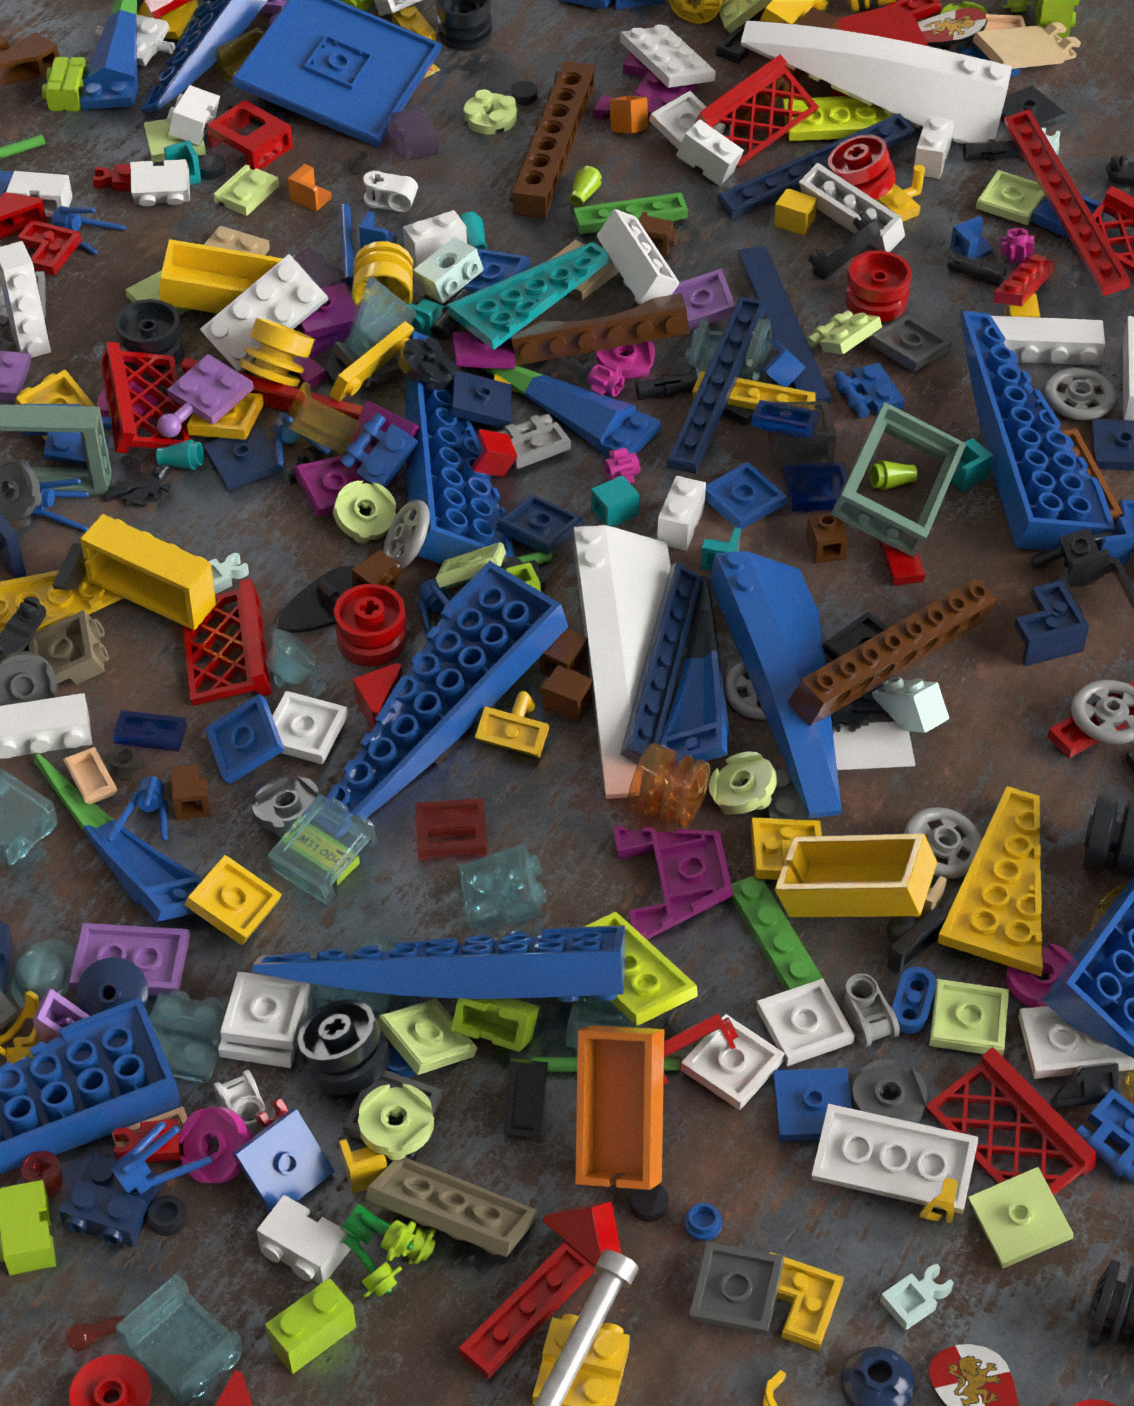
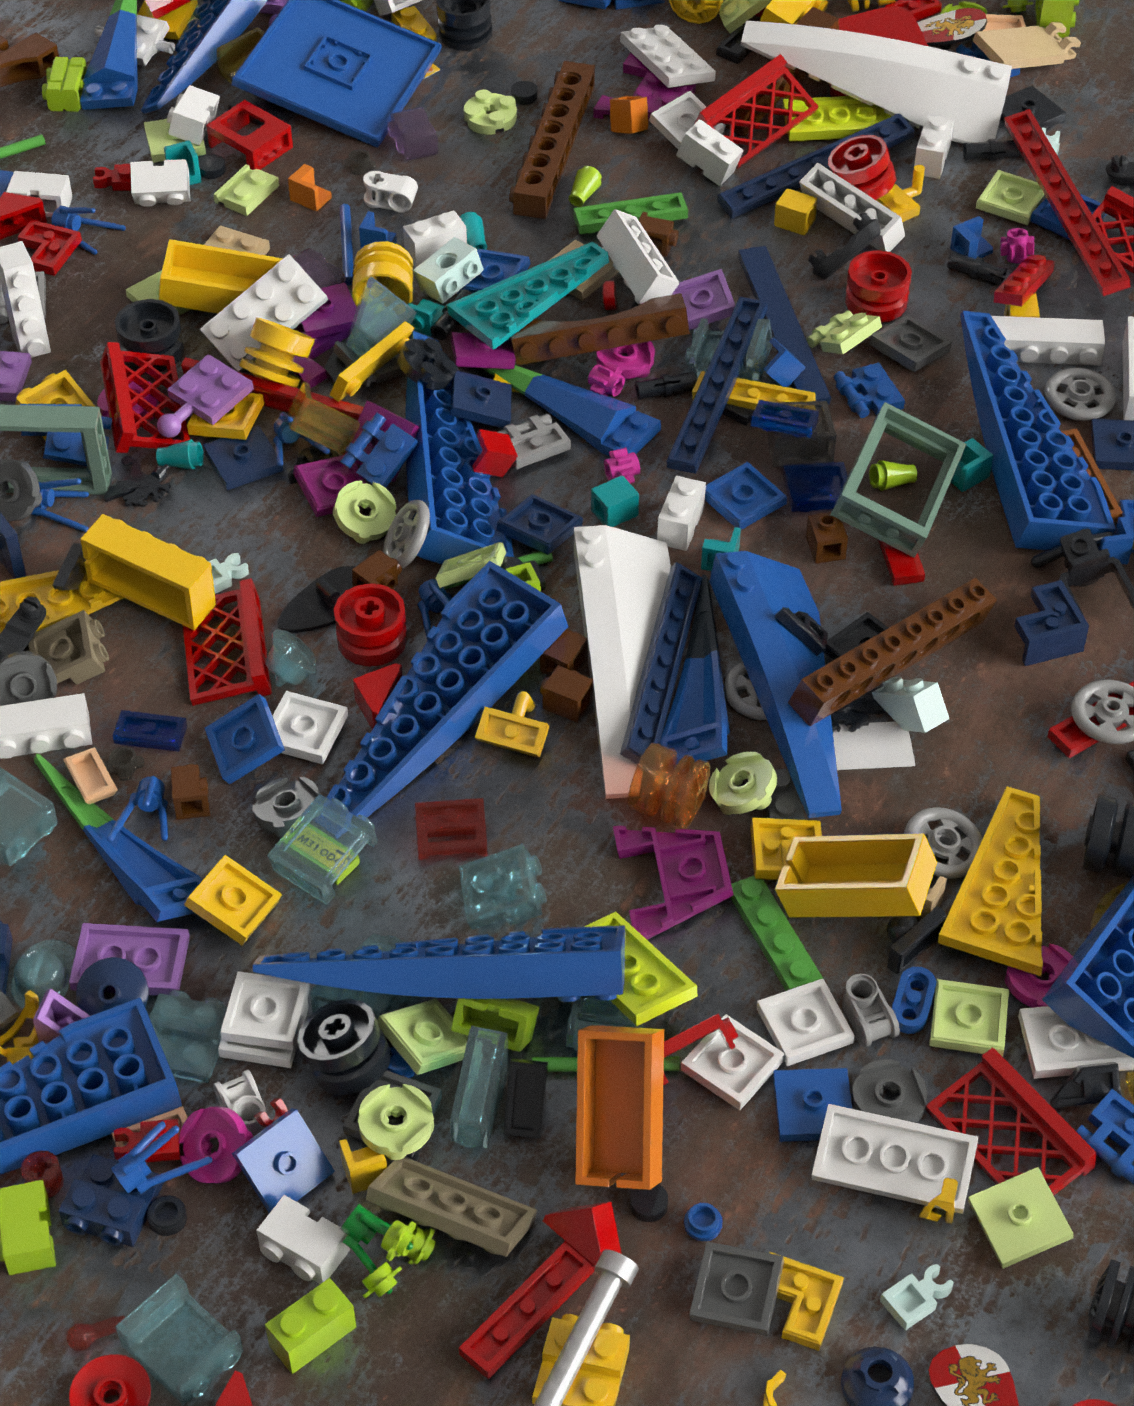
(480, 1087): none -> clear light blue slope
(609, 295): none -> red tile
(805, 629): none -> black tile

